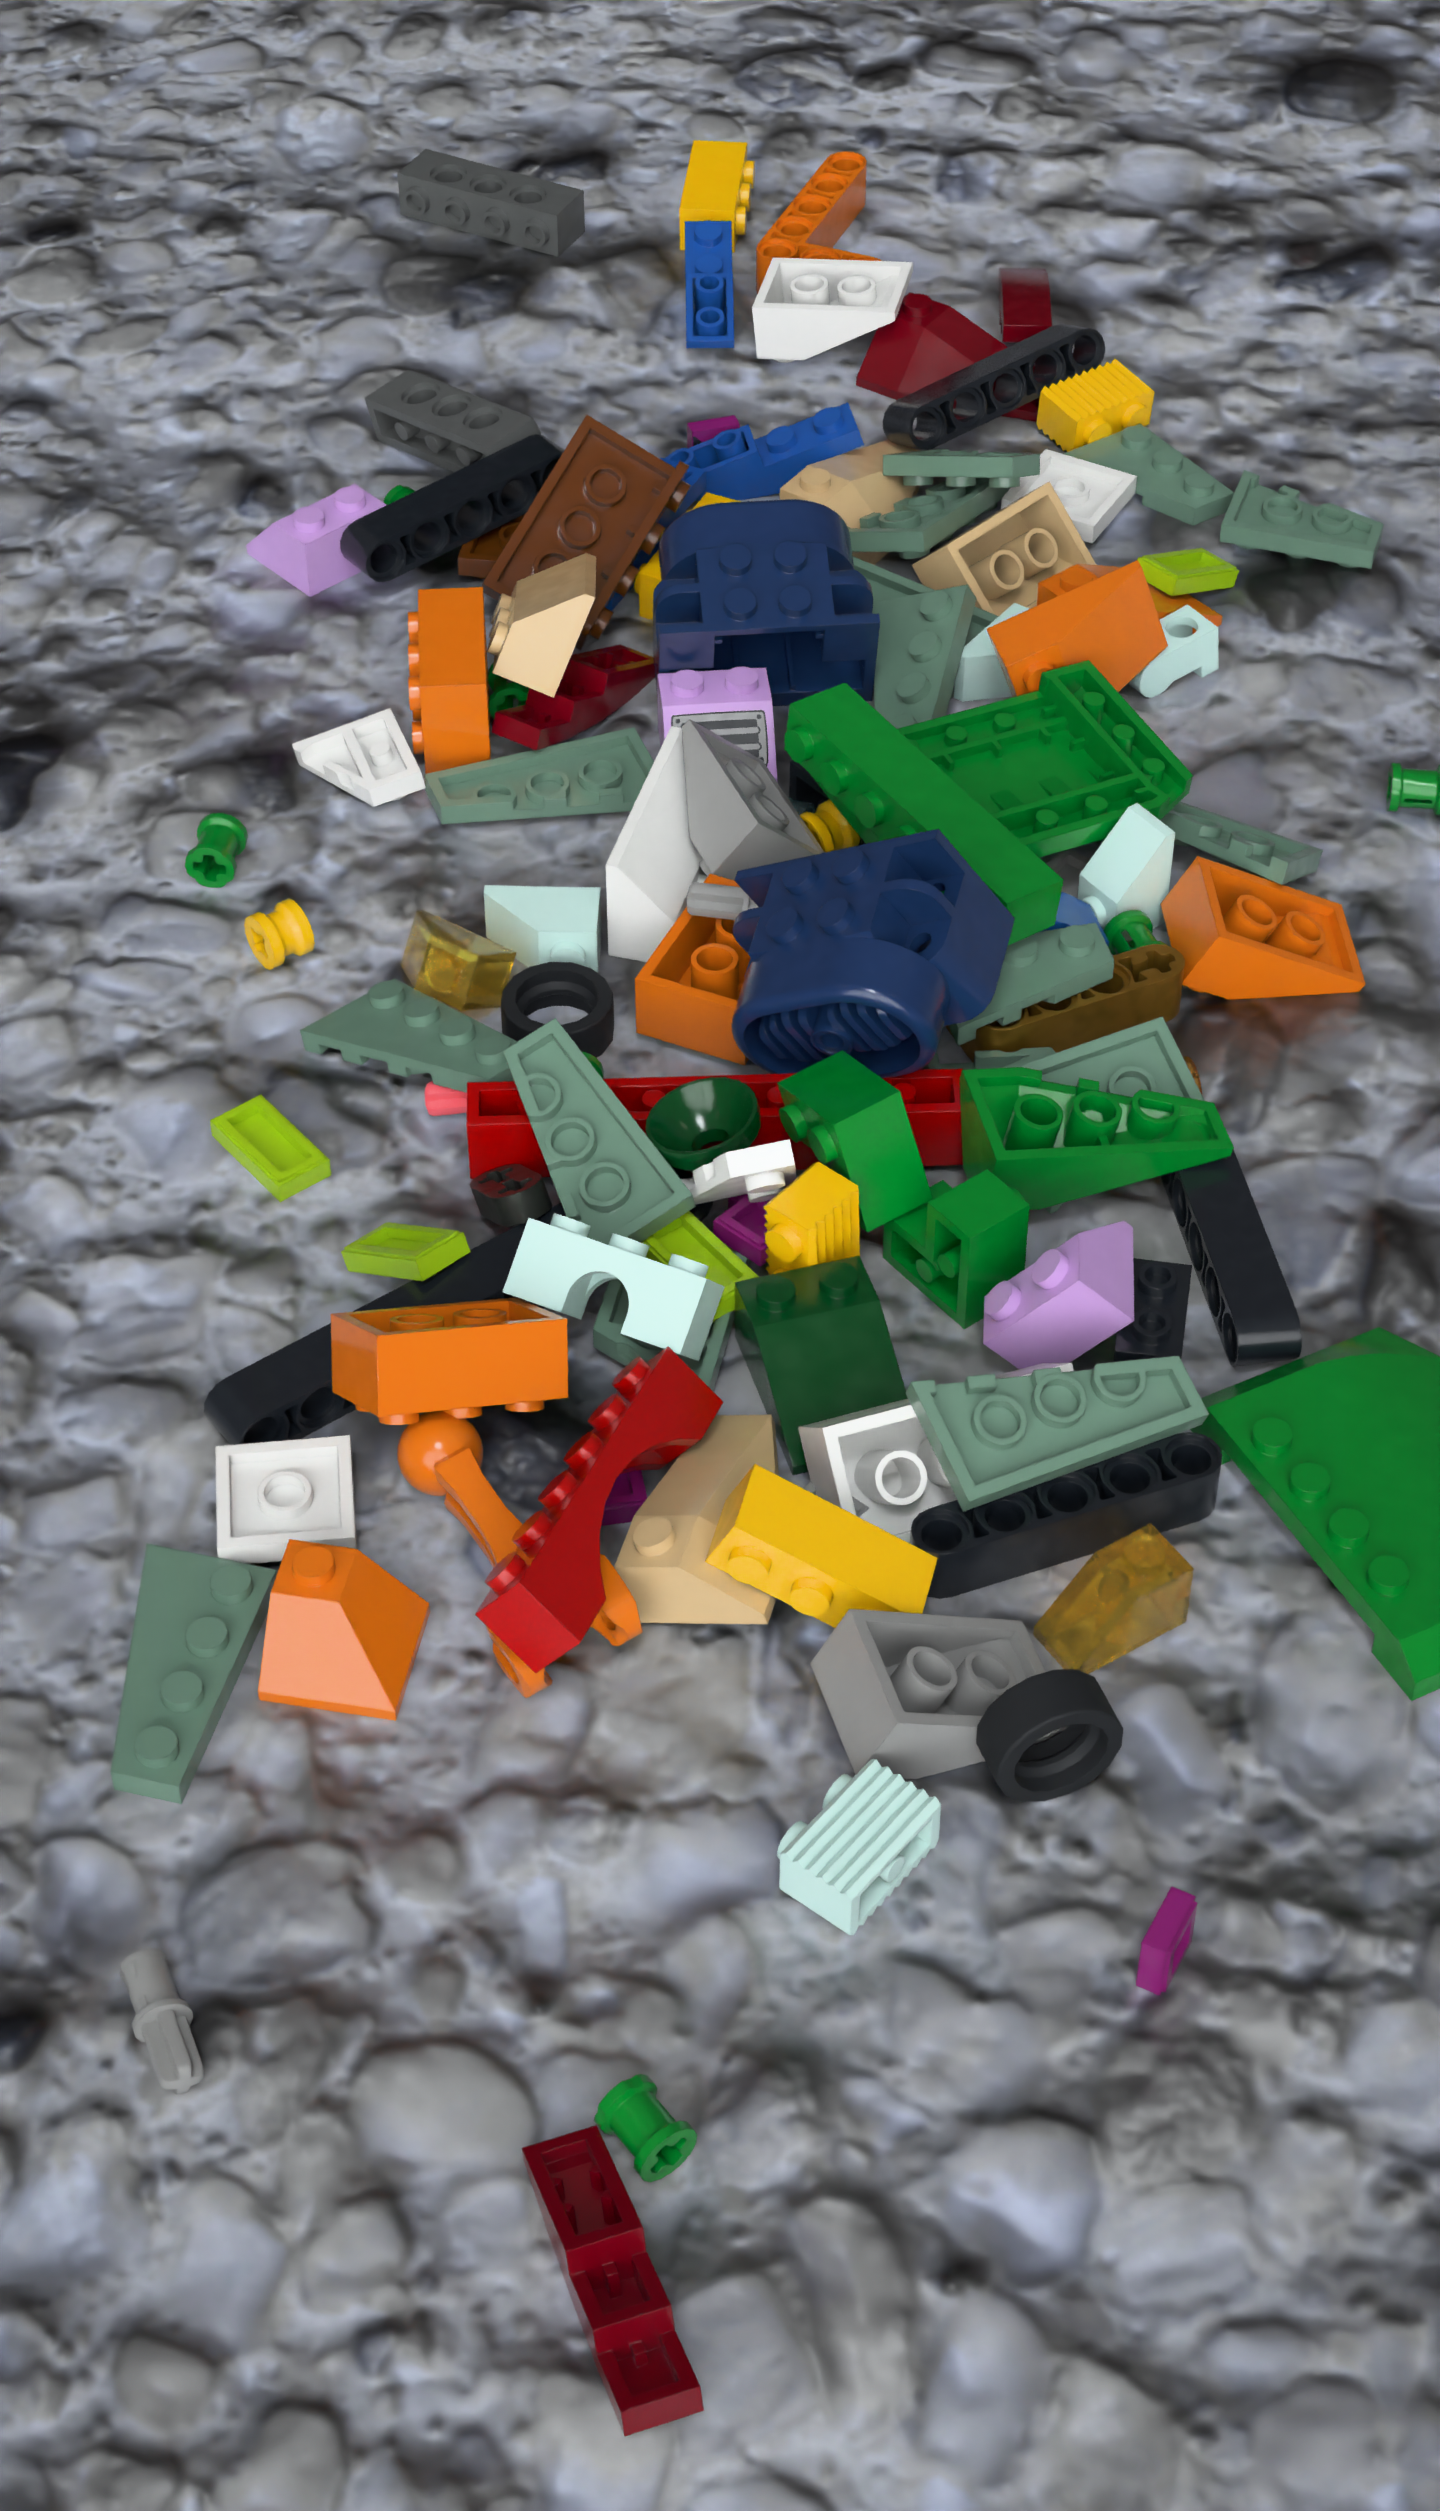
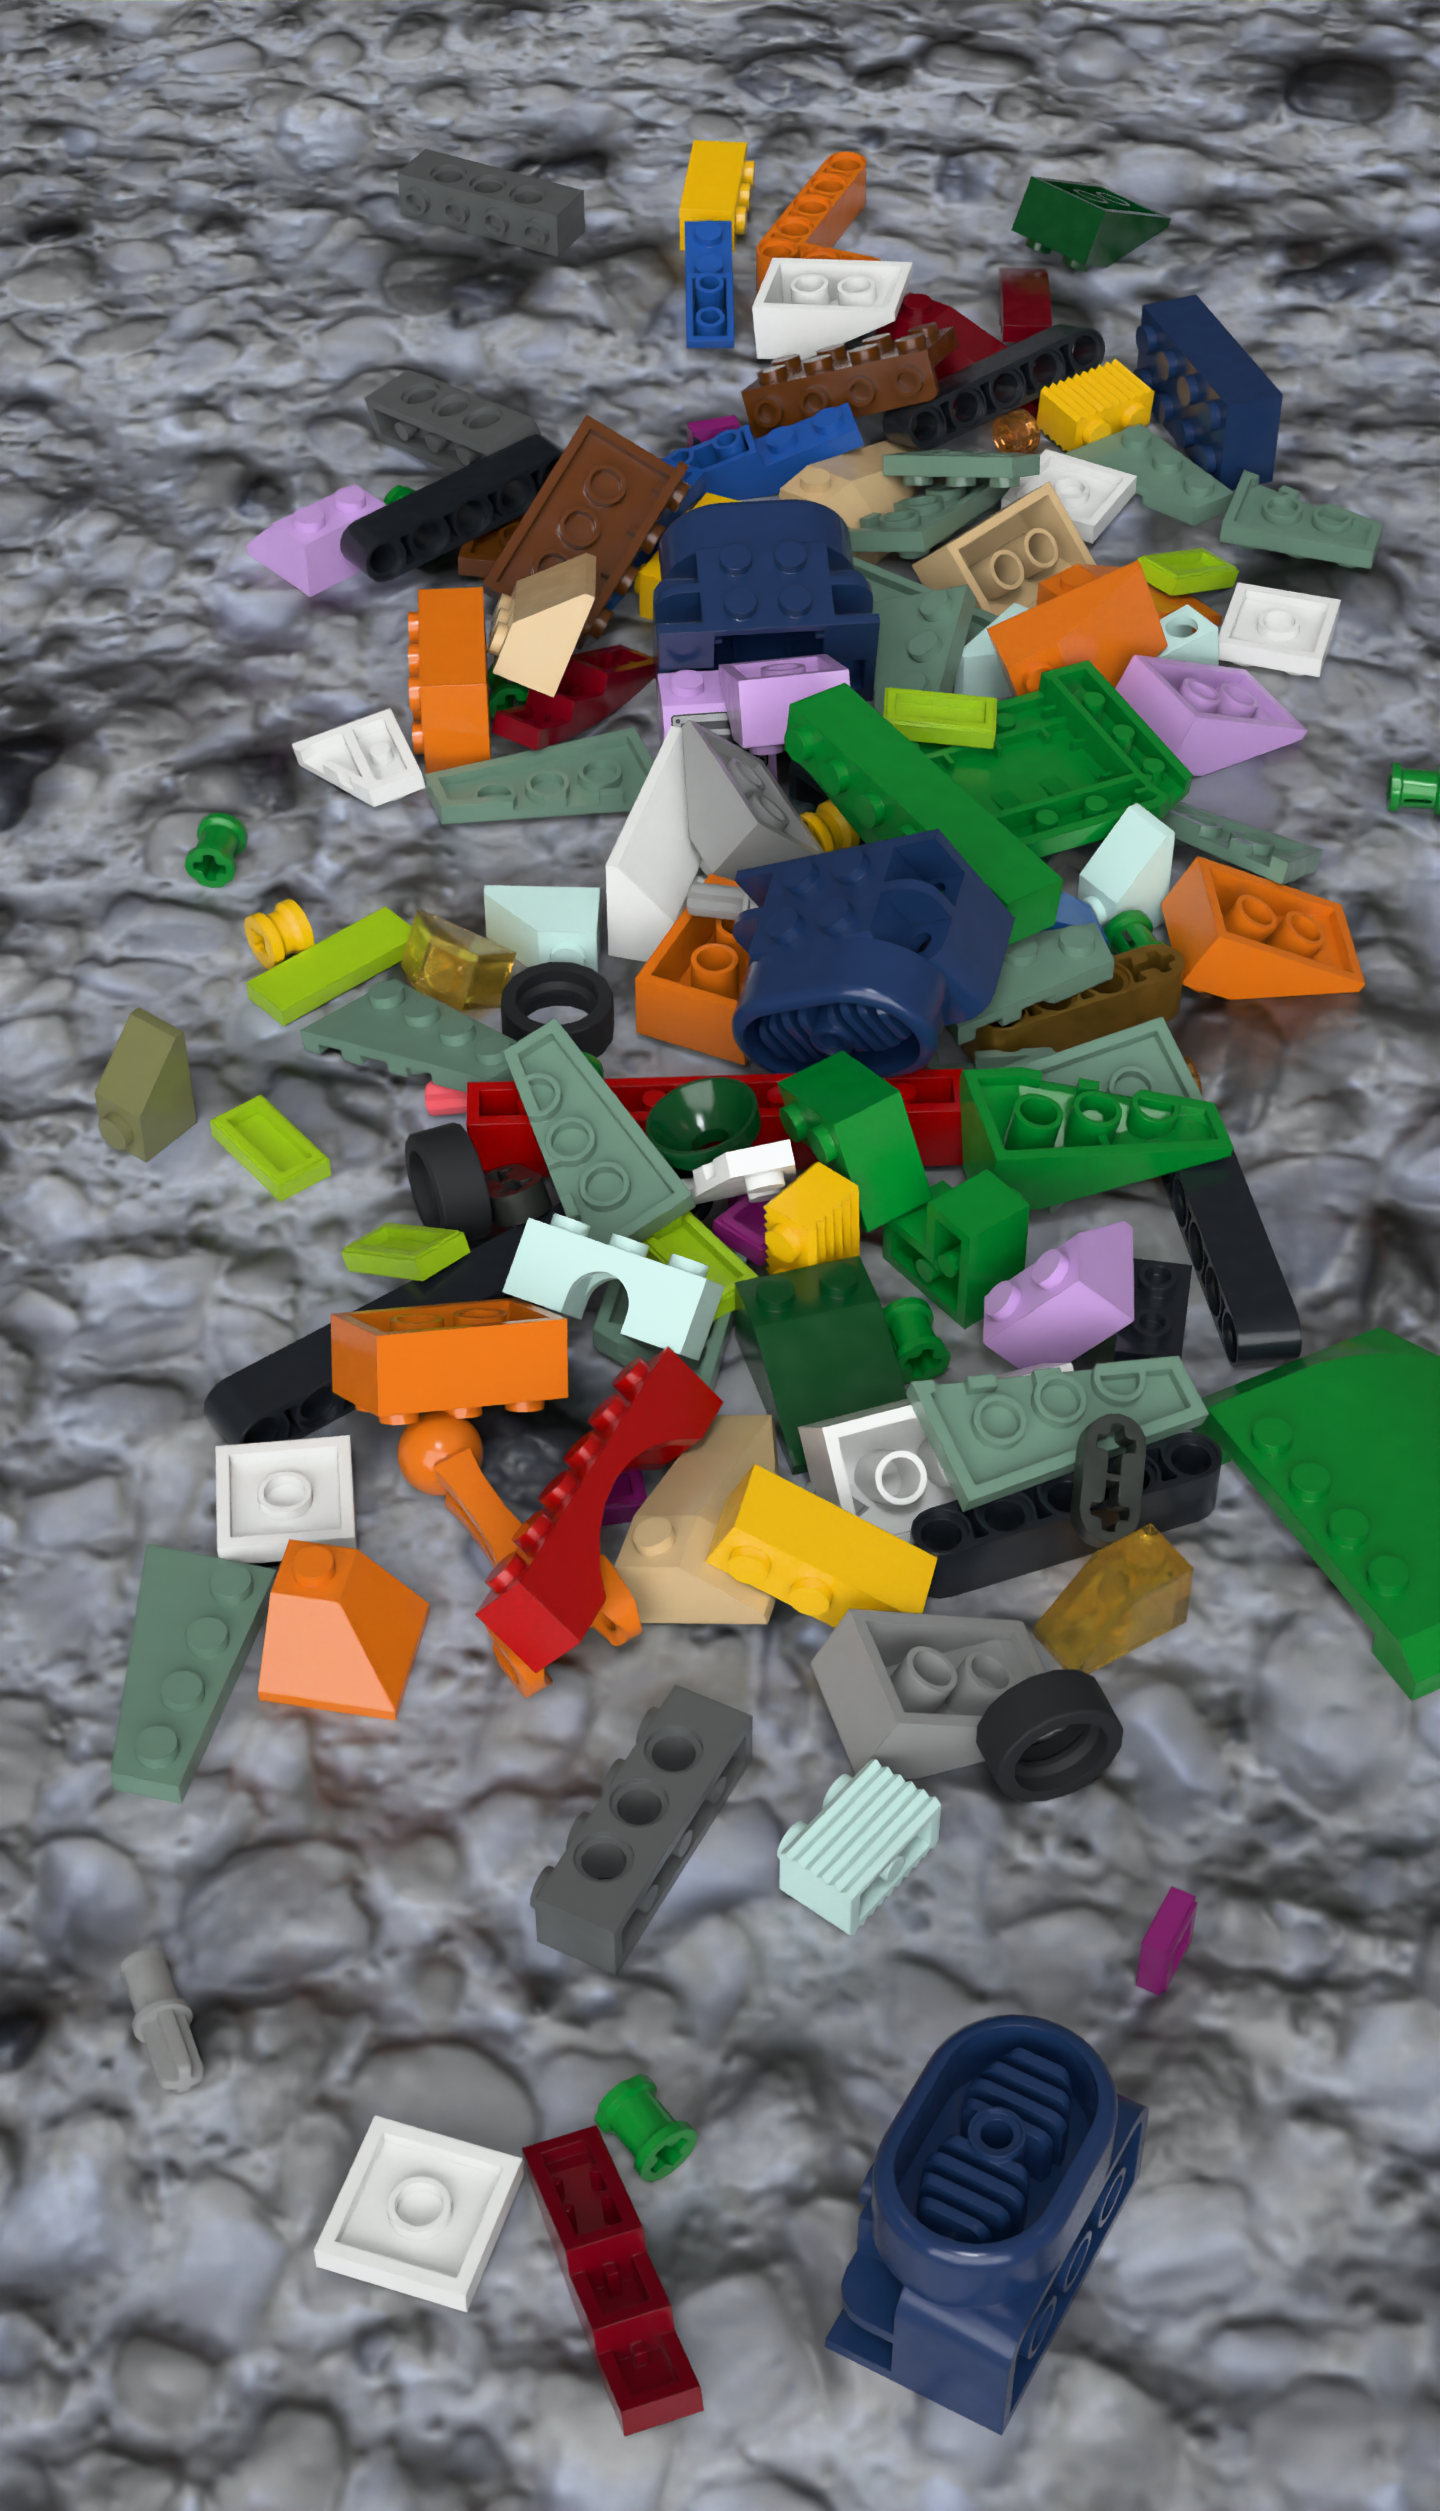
(146, 1088): none -> olive slope
(330, 967): none -> lime tile
(419, 2213): none -> white plate
(448, 1181): none -> black tyre
(672, 1783): none -> dark grey brick
(761, 692): none -> lavender slope
(870, 378): none -> reddish brown bracket
(914, 1341): none -> green bush
(942, 717): none -> lime tile
(987, 2213): none -> dark blue brick
(1016, 432): none -> clear orange bush
(1084, 222): none -> dark green slope
(1092, 1480): none -> pearl dark grey beam
(1207, 712): none -> lavender slope
(1208, 390): none -> dark blue brick
(1278, 629): none -> white plate

